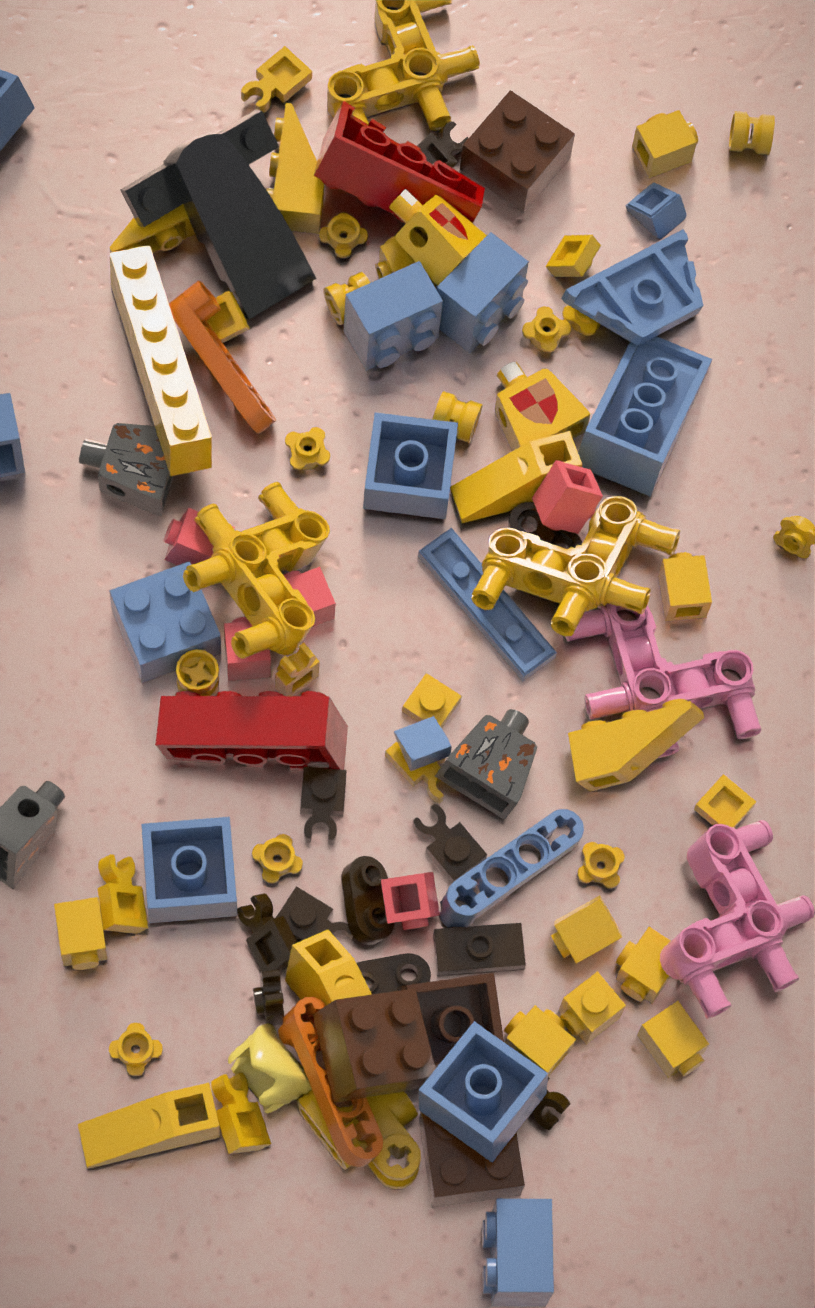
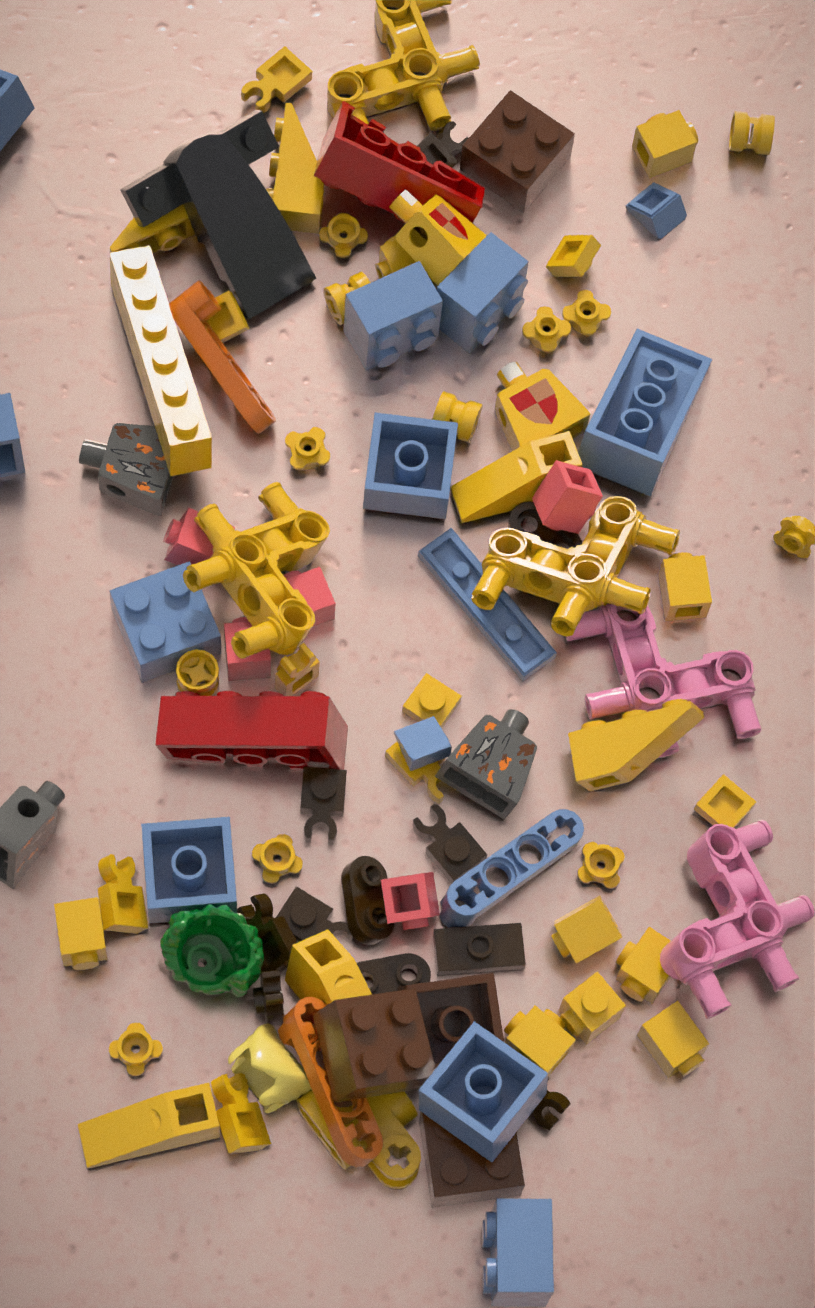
(221, 941): none -> green hair
(642, 292): medium blue wing -> none

